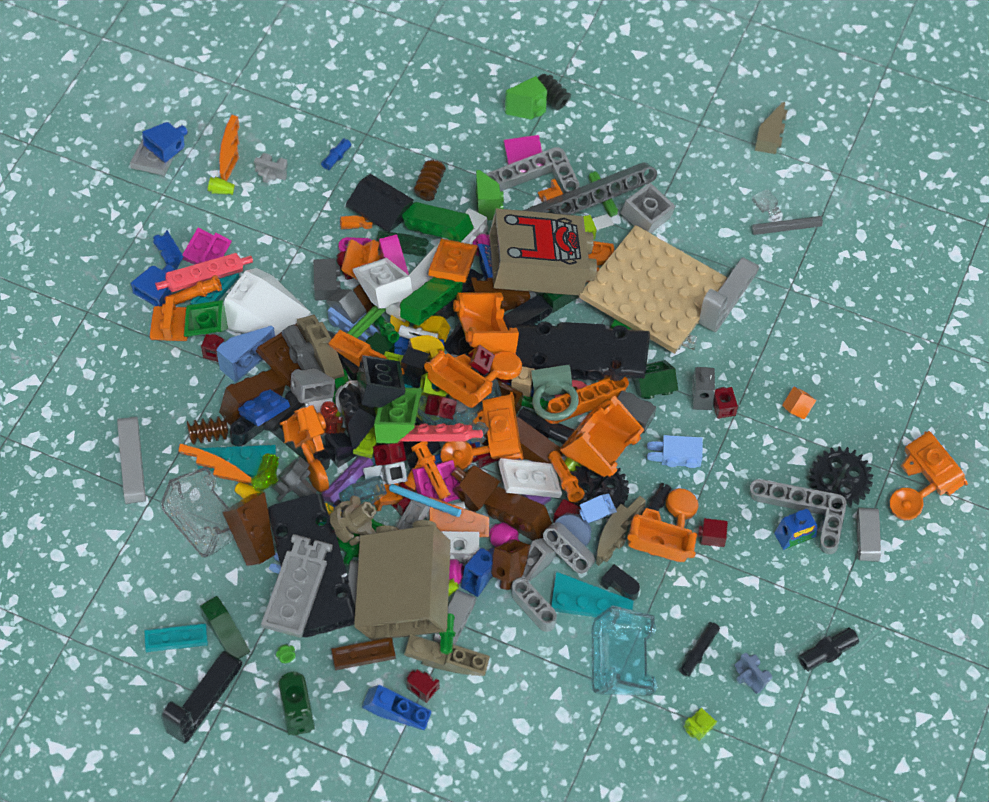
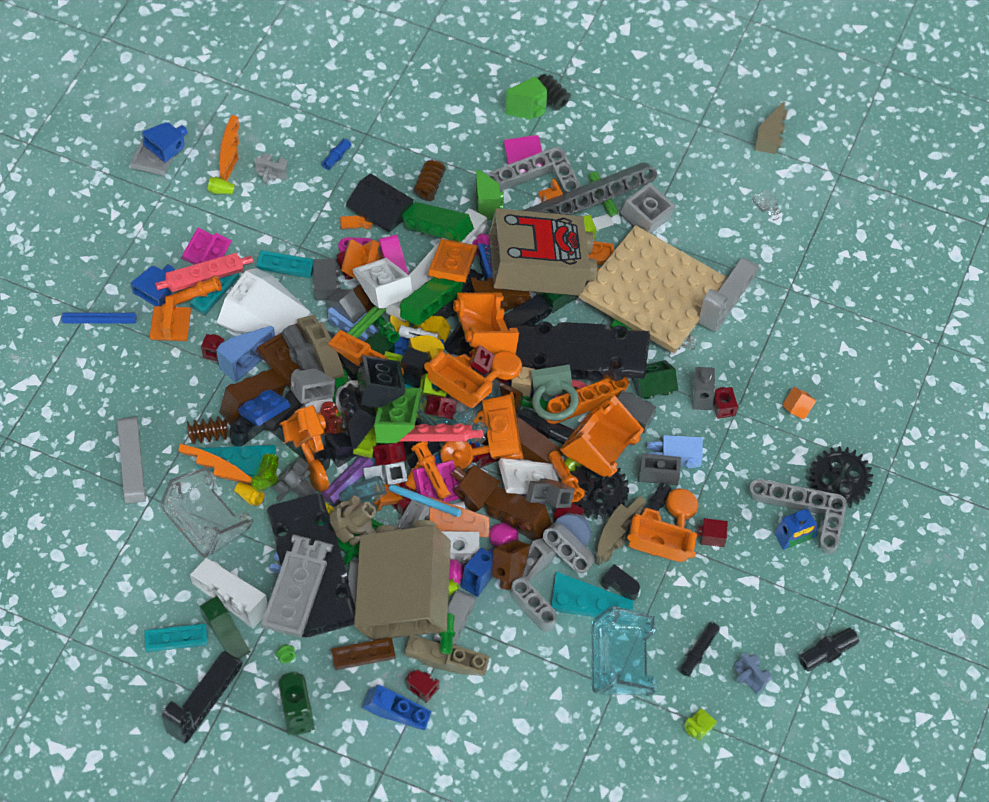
(99, 317): none -> blue axle
(171, 252): blue hinge -> none
(205, 318): green slope -> none
(235, 594): none -> white wedge
(251, 528): reddish brown wedge -> none
(285, 264): none -> teal plate
(407, 242): clear green hinge -> none
(550, 491): none -> dark grey brick
(597, 508): light blue brick -> none
(660, 469): none -> dark grey brick
(787, 225): dark grey axle -> none
(868, 534): light grey beam -> none
(937, 467): orange piece -> none

